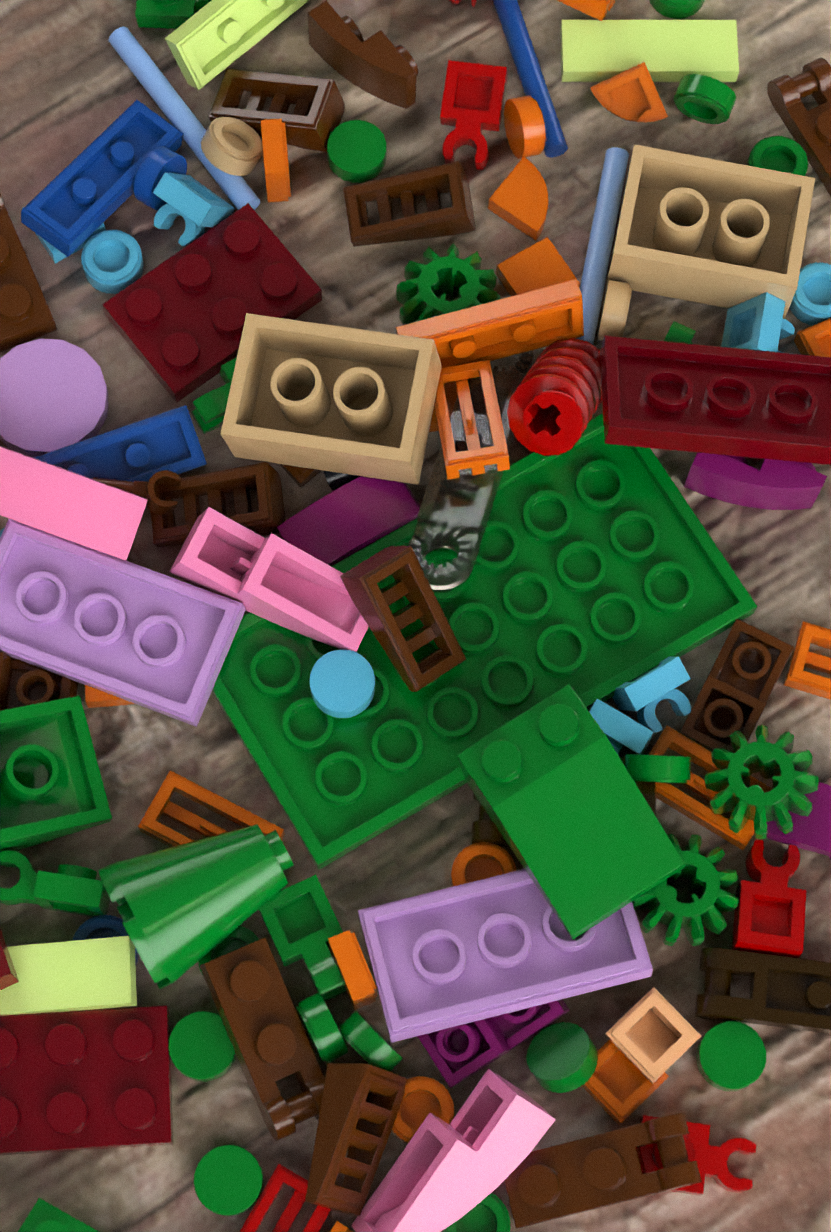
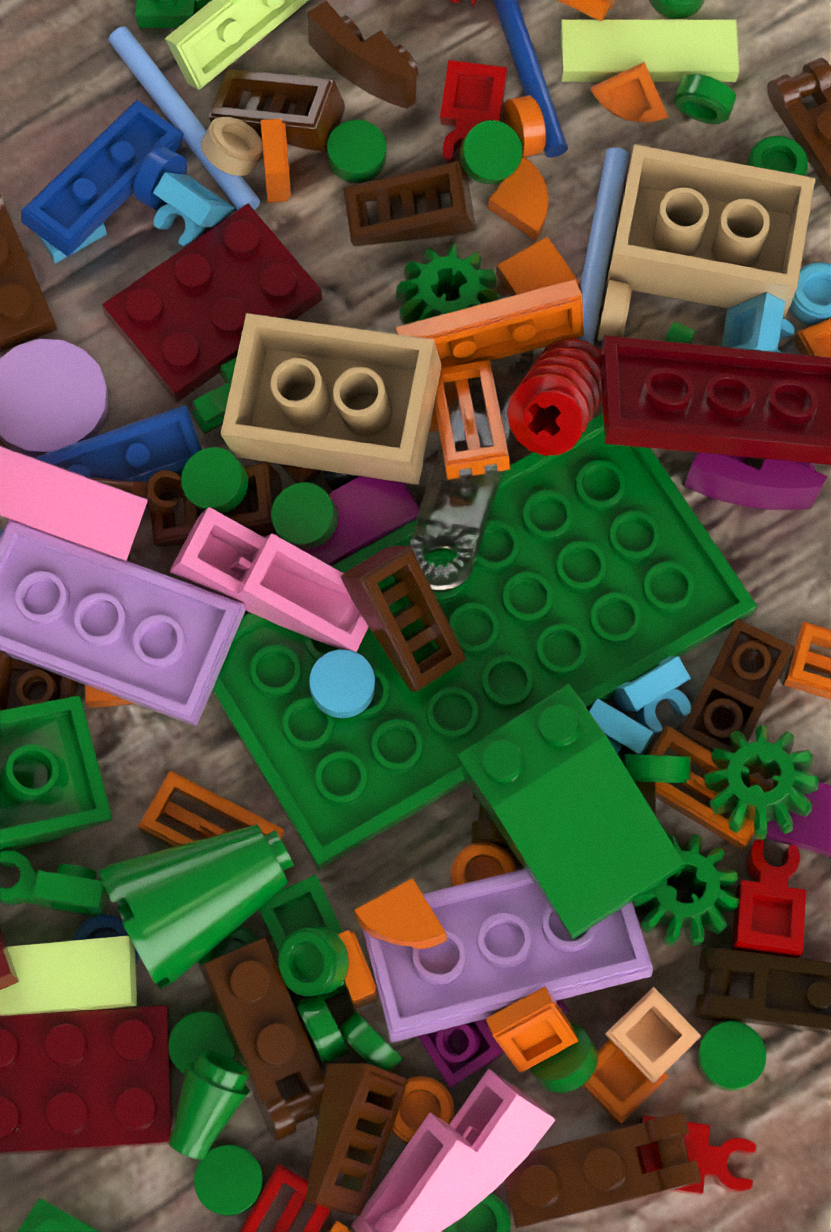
(112, 261): medium azure tile -> none
(208, 1099): none -> green cone
(214, 480): none -> green tile
(304, 515): none -> green tile
(313, 961): none -> green tile
(402, 918): none -> orange tile
(490, 152): none -> green tile
(532, 1029): none -> orange tile

